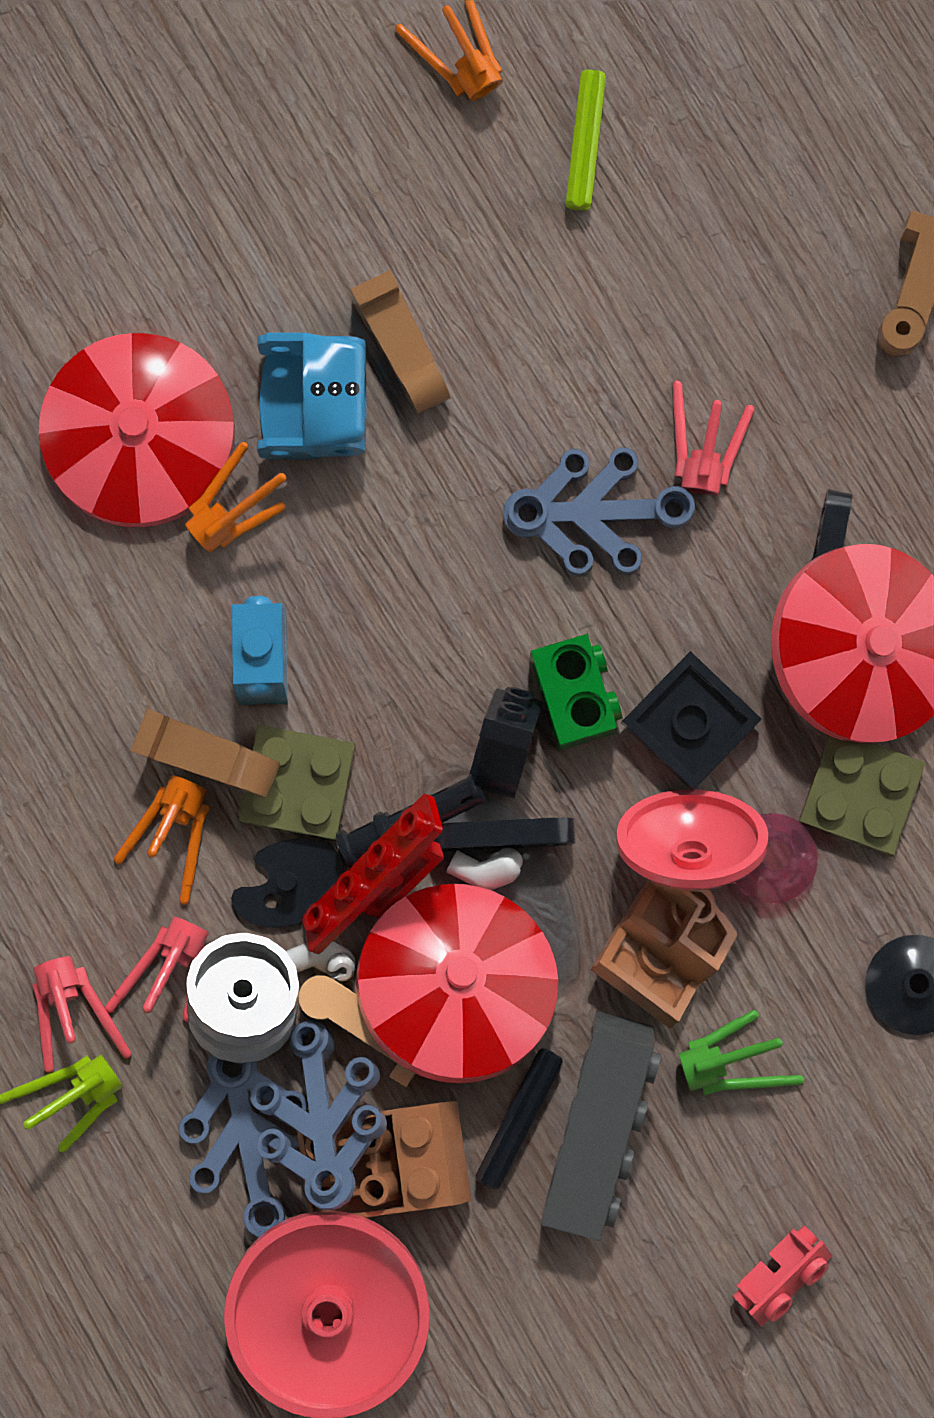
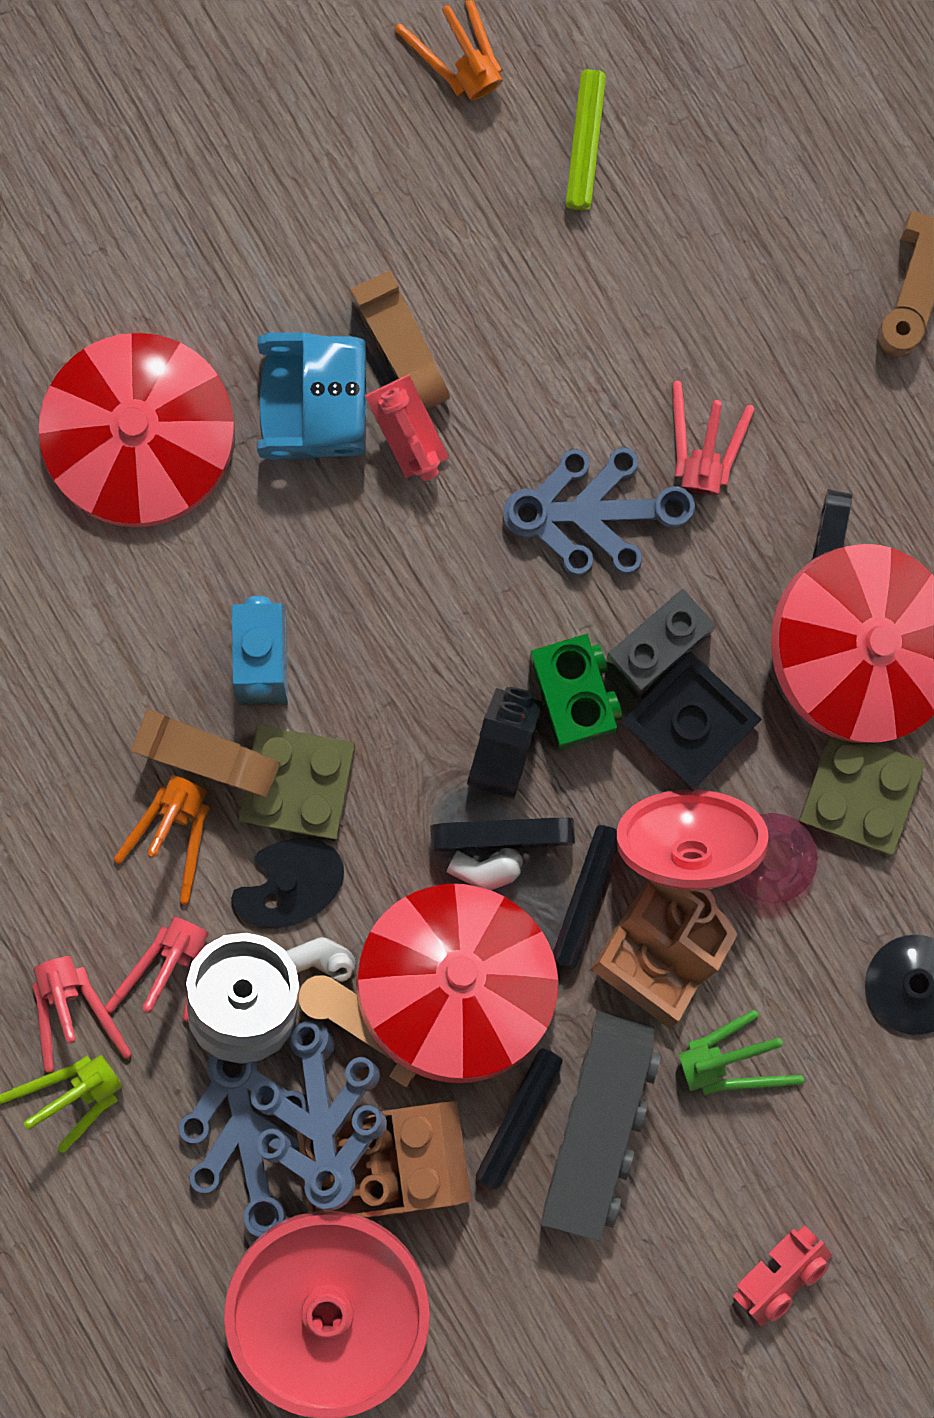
(215, 524): orange plant -> none
(380, 875): red bracket -> none
(408, 428): none -> coral hinge
(449, 801): black pin -> none
(586, 897): none -> black axle
(660, 643): none -> dark grey brick

